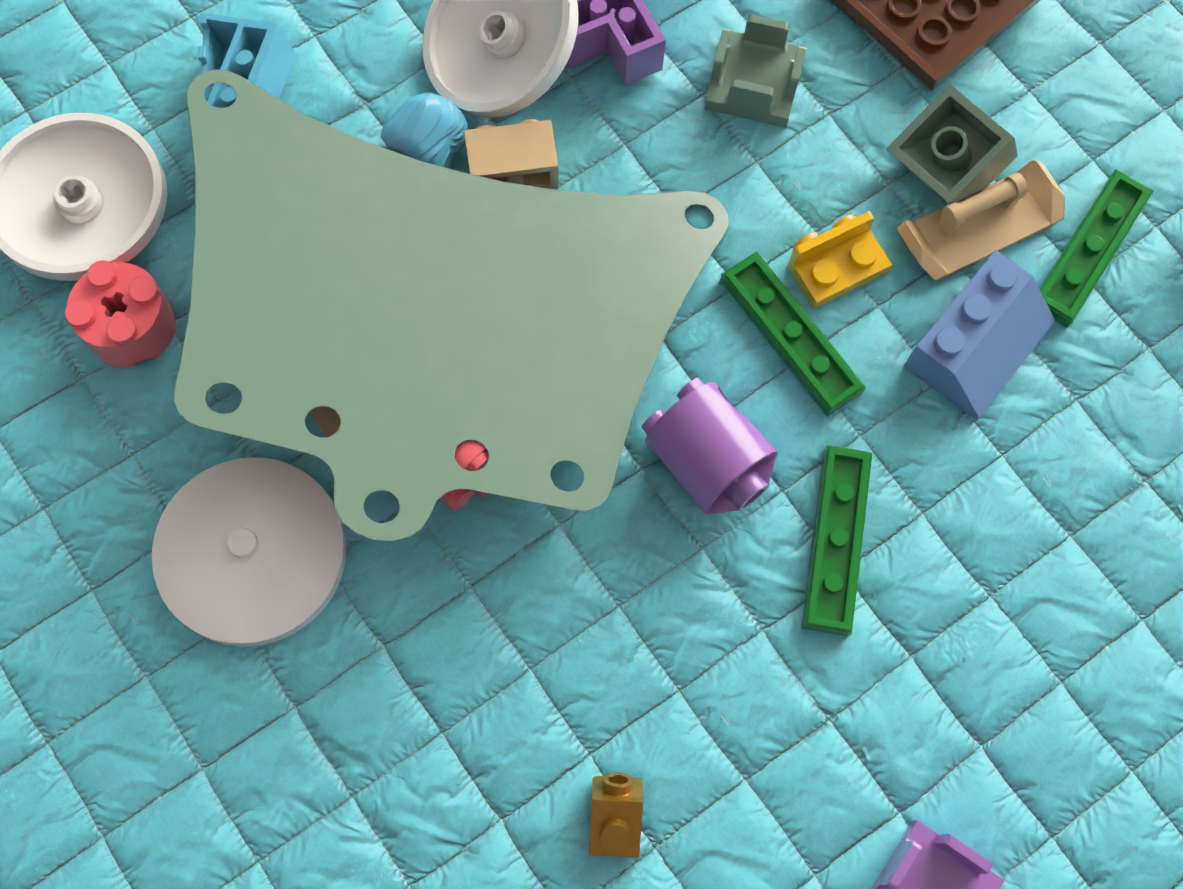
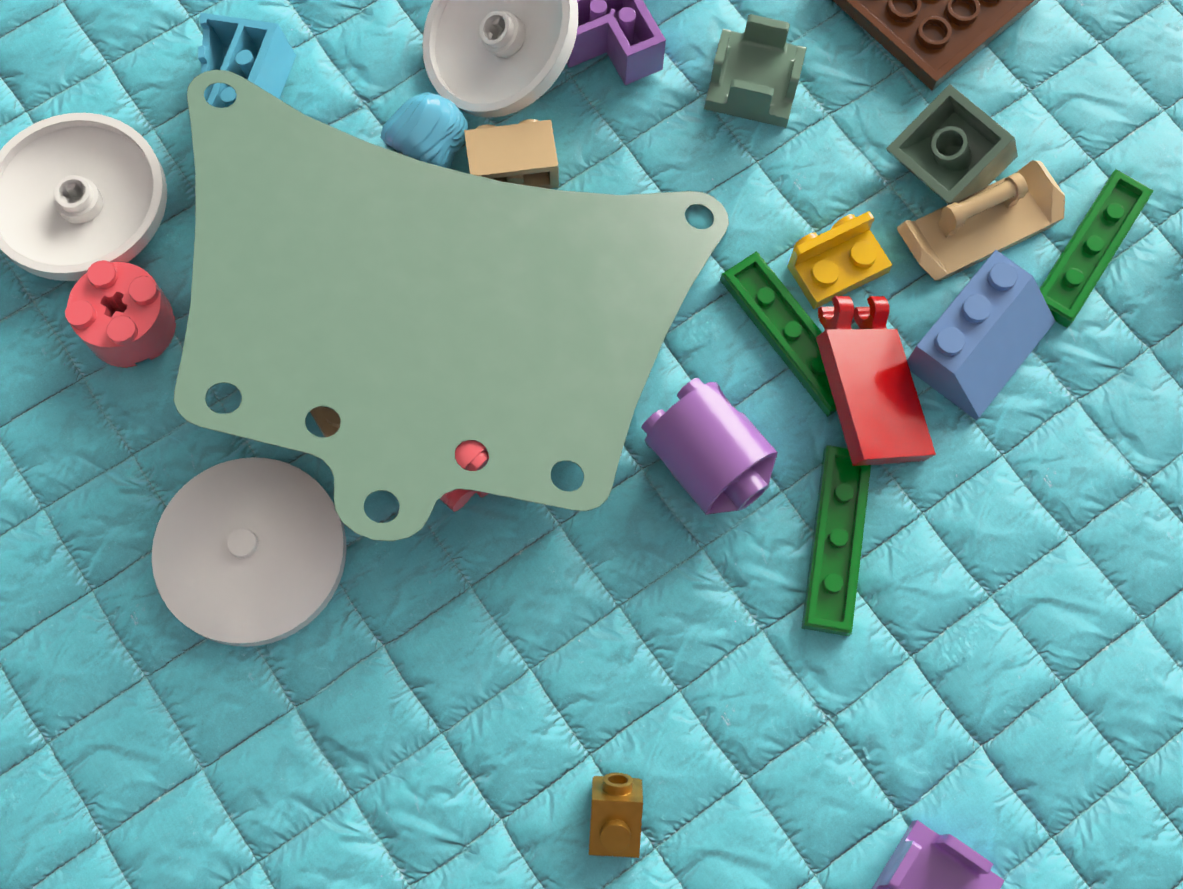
(872, 384): none -> tile

